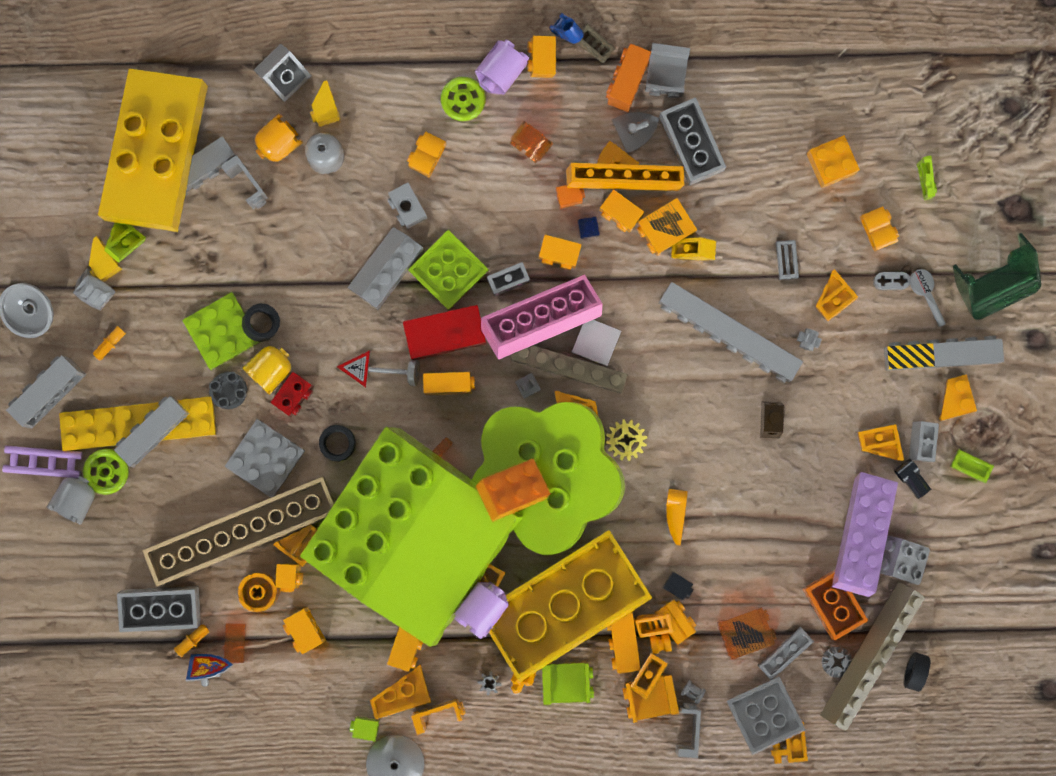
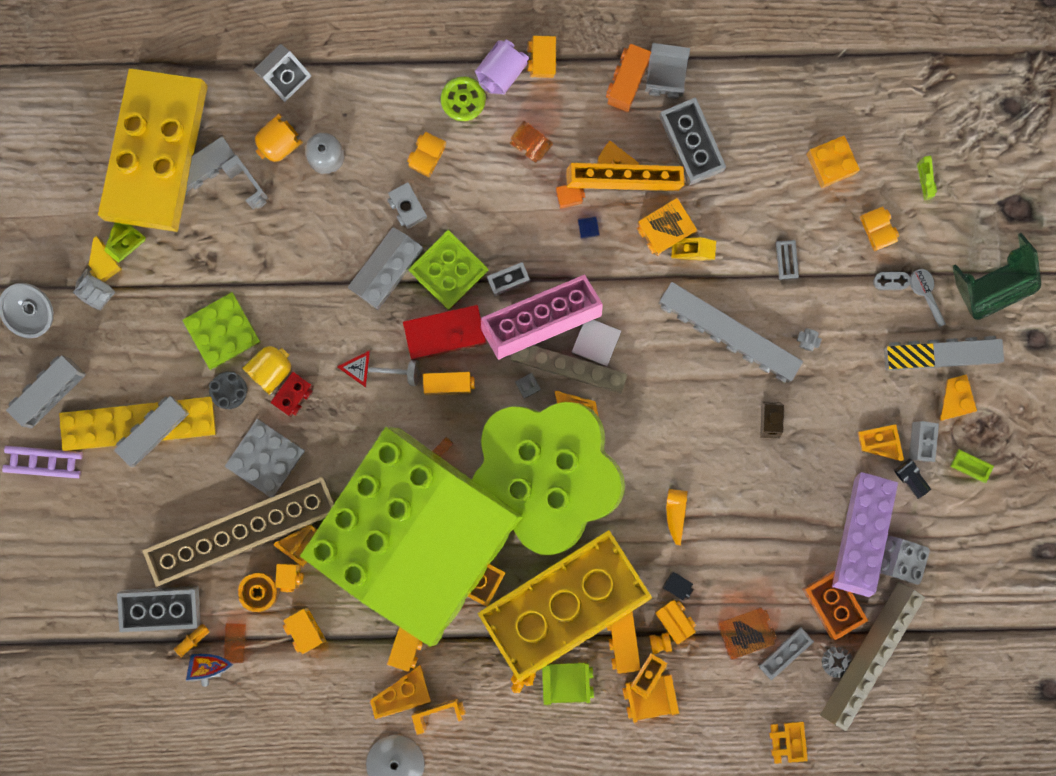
(72, 499): light grey cylinder -> none
(109, 343): light orange axle -> none
(110, 487): lime plate -> none
(272, 314): black tyre -> none
(324, 106): yellow slope -> none
(337, 428): black tyre -> none
(364, 728): lime brick -> none
(482, 608): lavender cylinder -> none
(490, 677): light grey gear -> none
(512, 489): orange brick -> none
(559, 252): light orange brick -> none
(567, 29): blue piece -> none
(598, 38): dark tan slope -> none
(621, 211): light orange brick -> none
(627, 448): light yellow gear -> none
(635, 129): light grey shield -> none
(642, 629): light orange slope -> none
(687, 750): light grey panel -> none
(693, 692): light grey bush -> none
(766, 715): light grey plate -> none
(835, 296): light orange wing -> none
(917, 671): black tyre -> none

